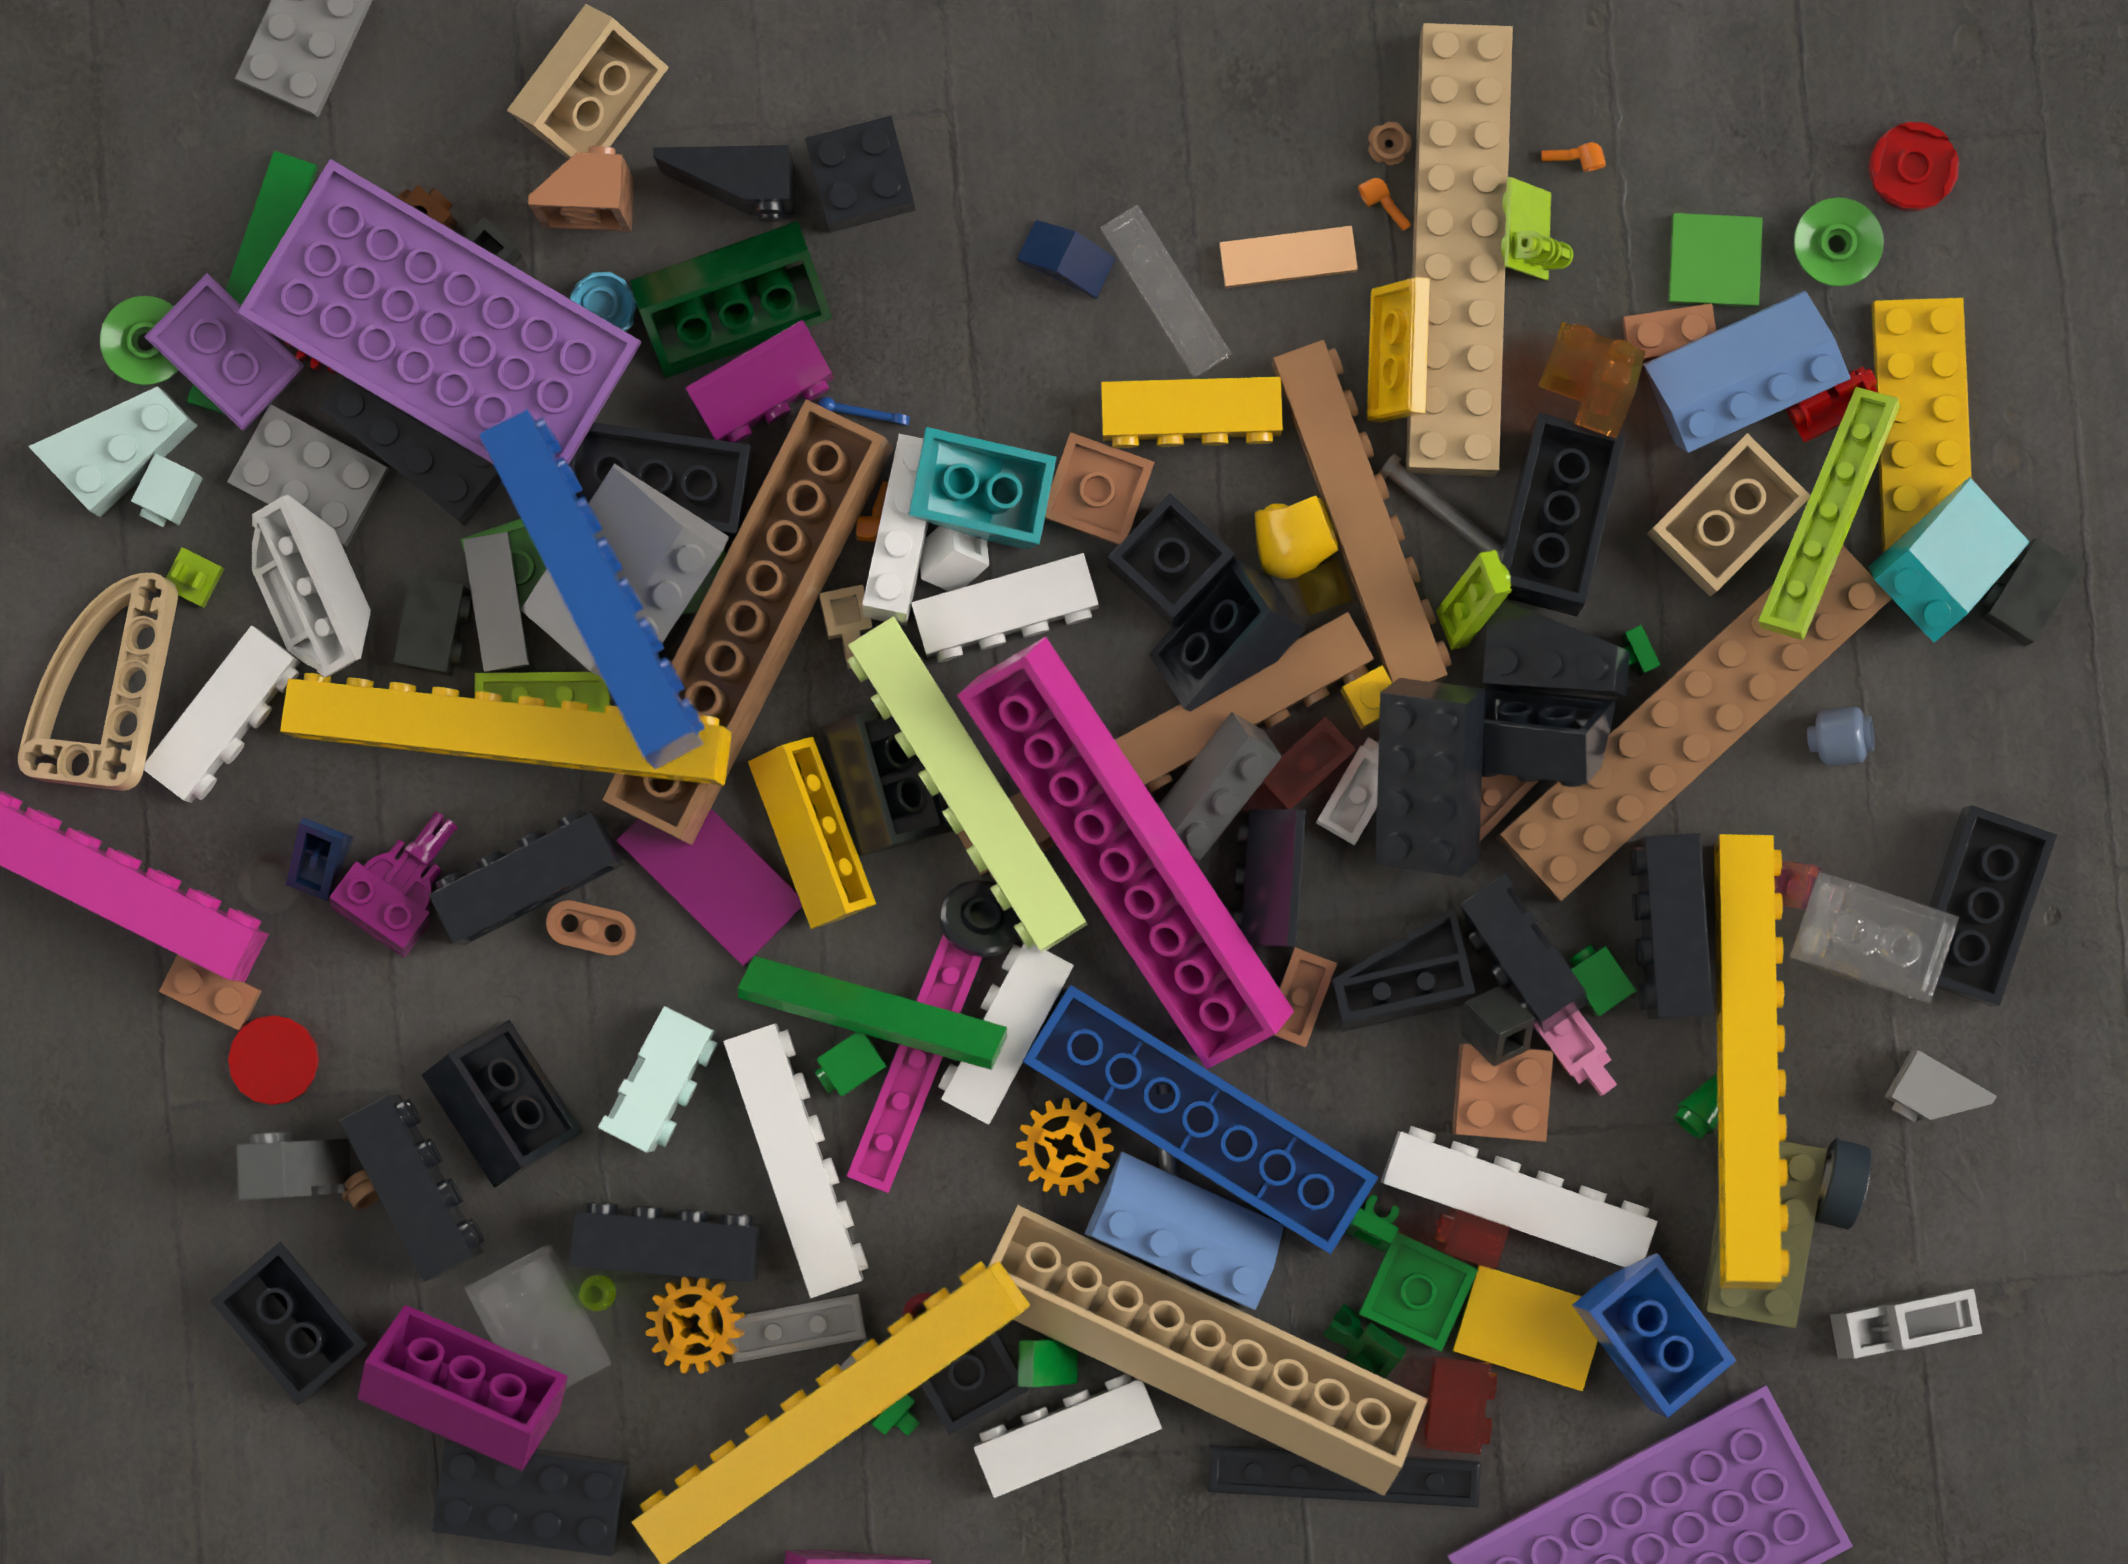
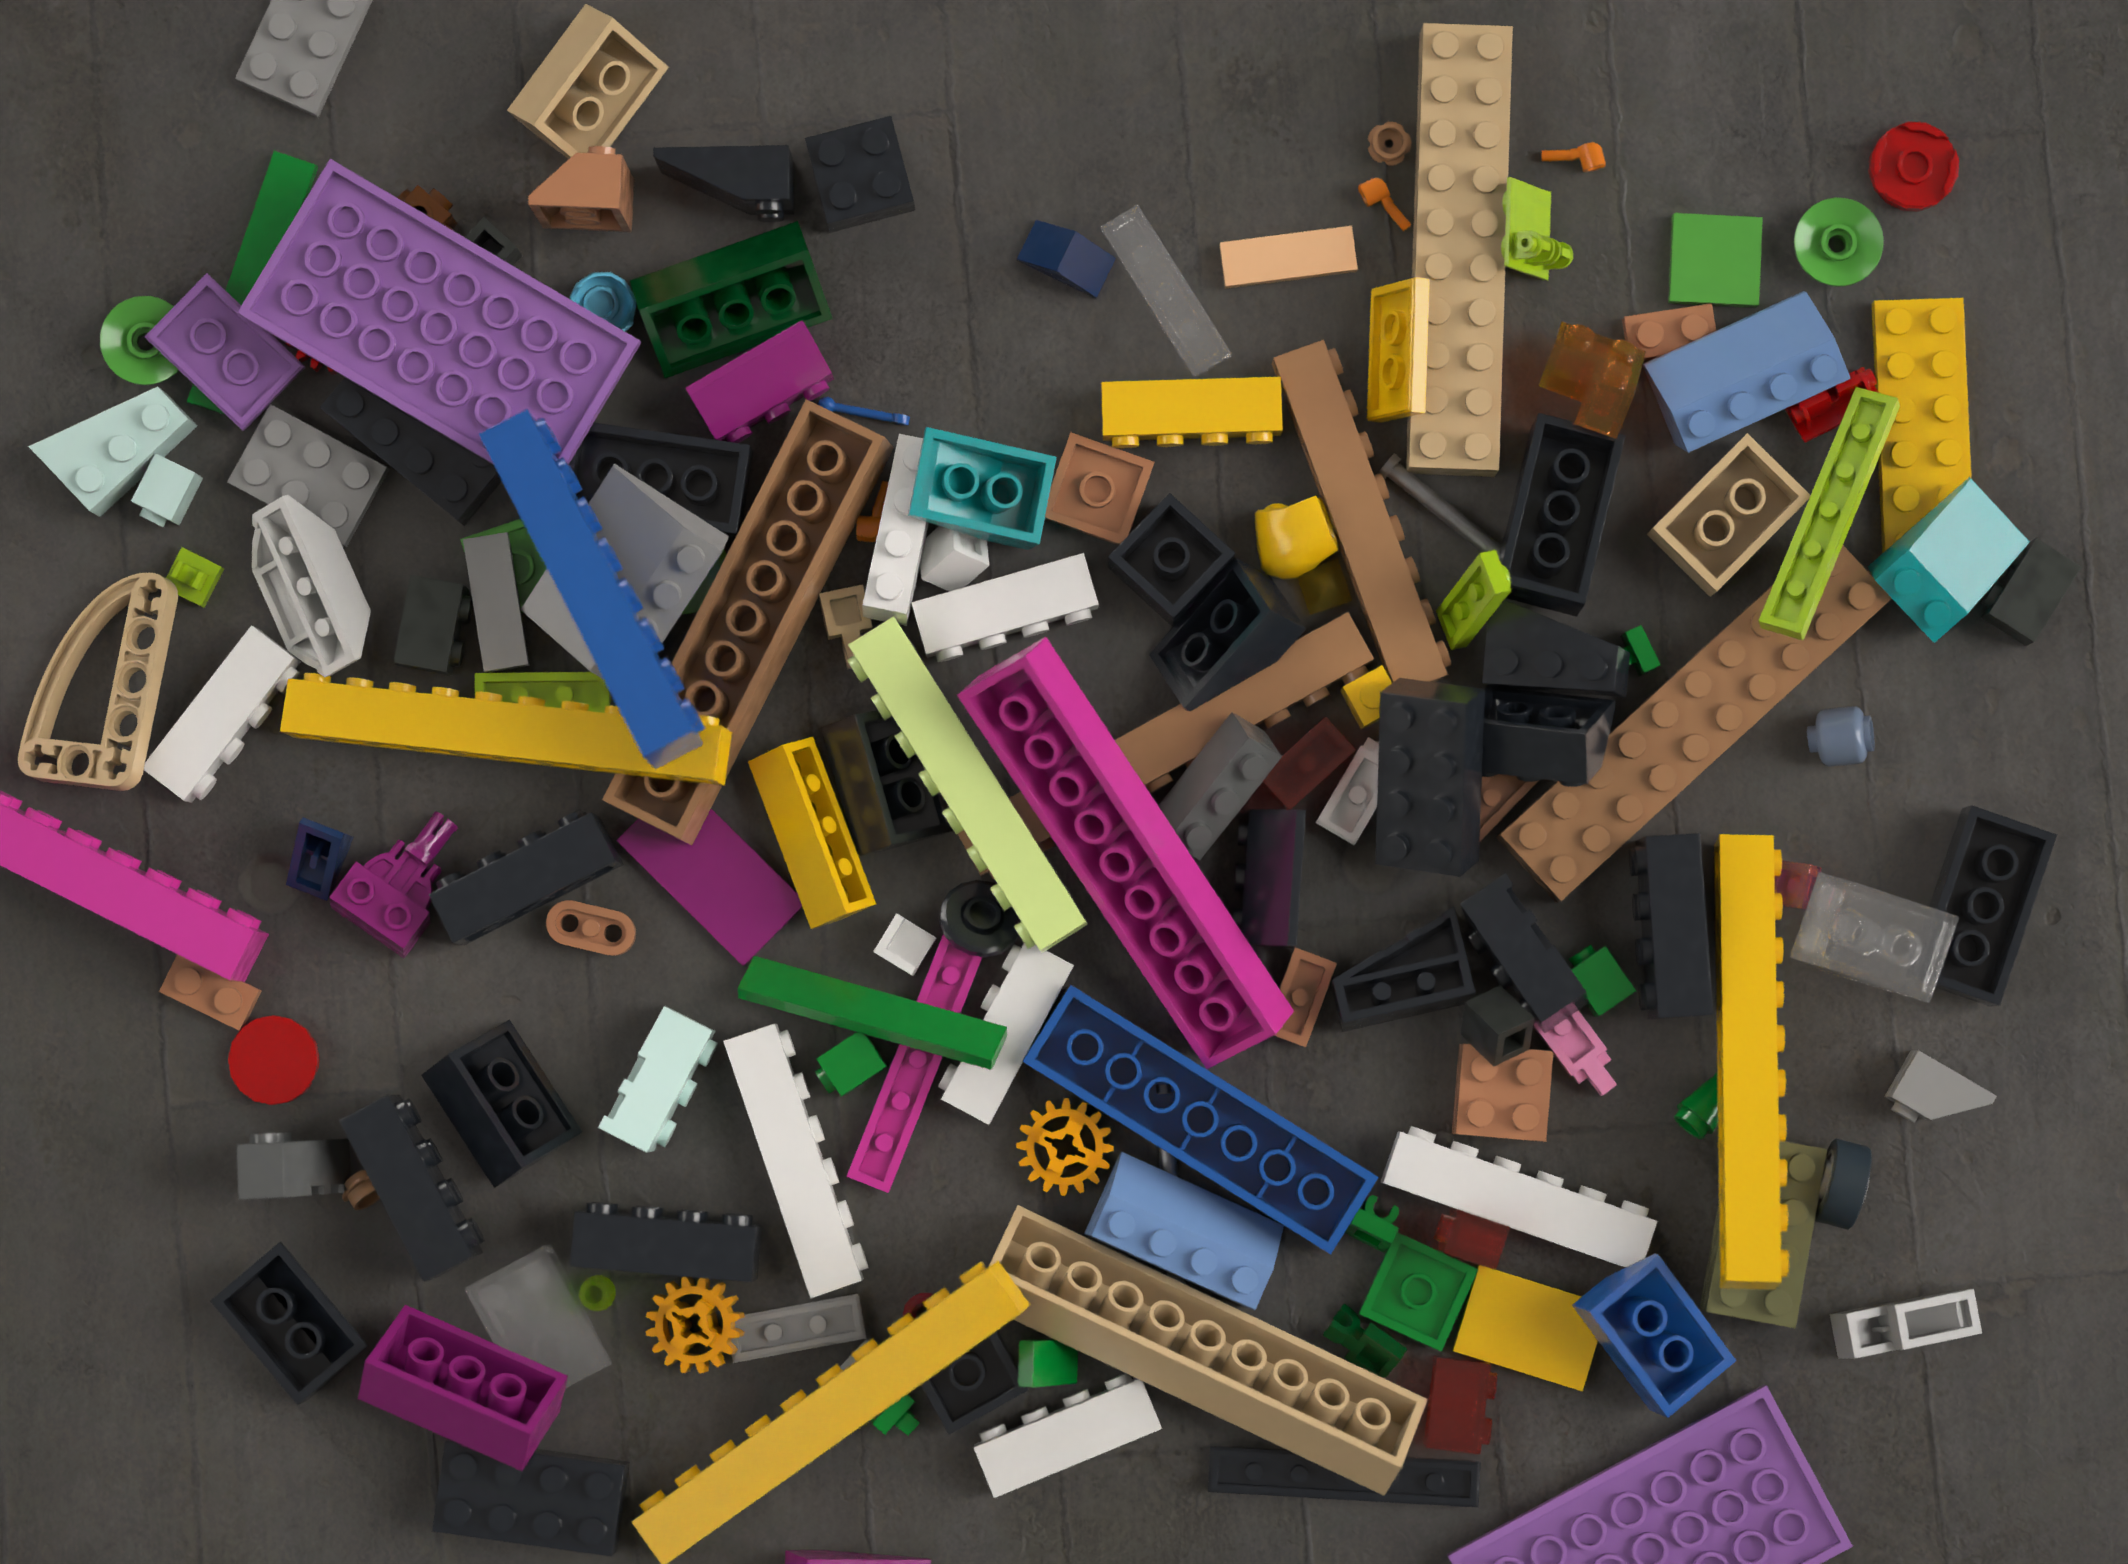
(904, 944): none -> white panel

